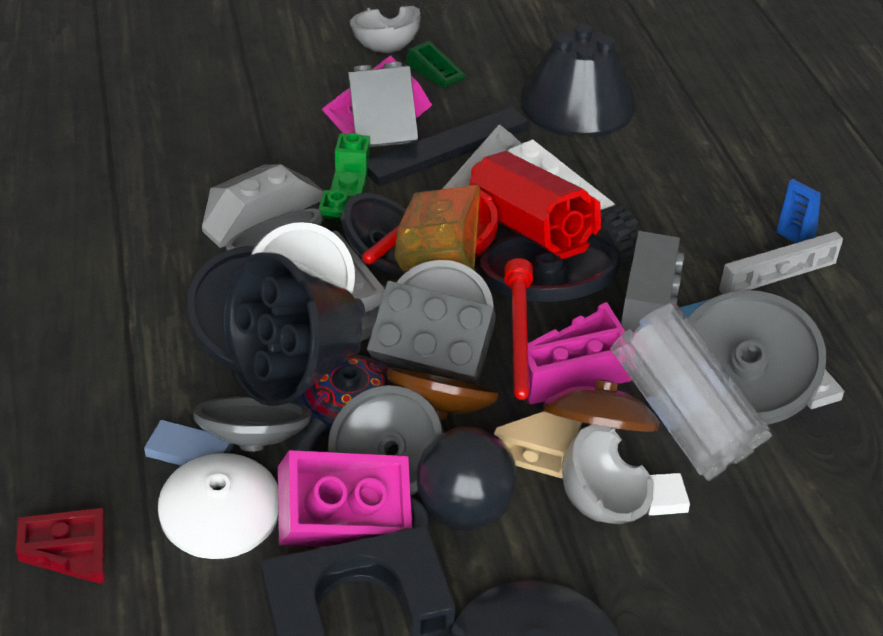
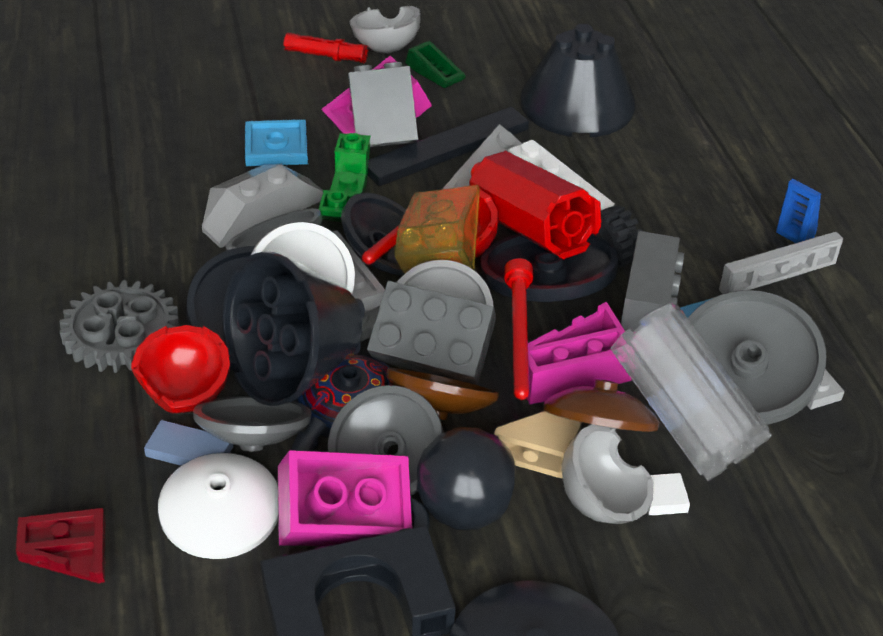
(114, 323): none -> dark grey gear
(182, 367): none -> red cylinder
(275, 142): none -> dark azure plate
(336, 49): none -> red pin

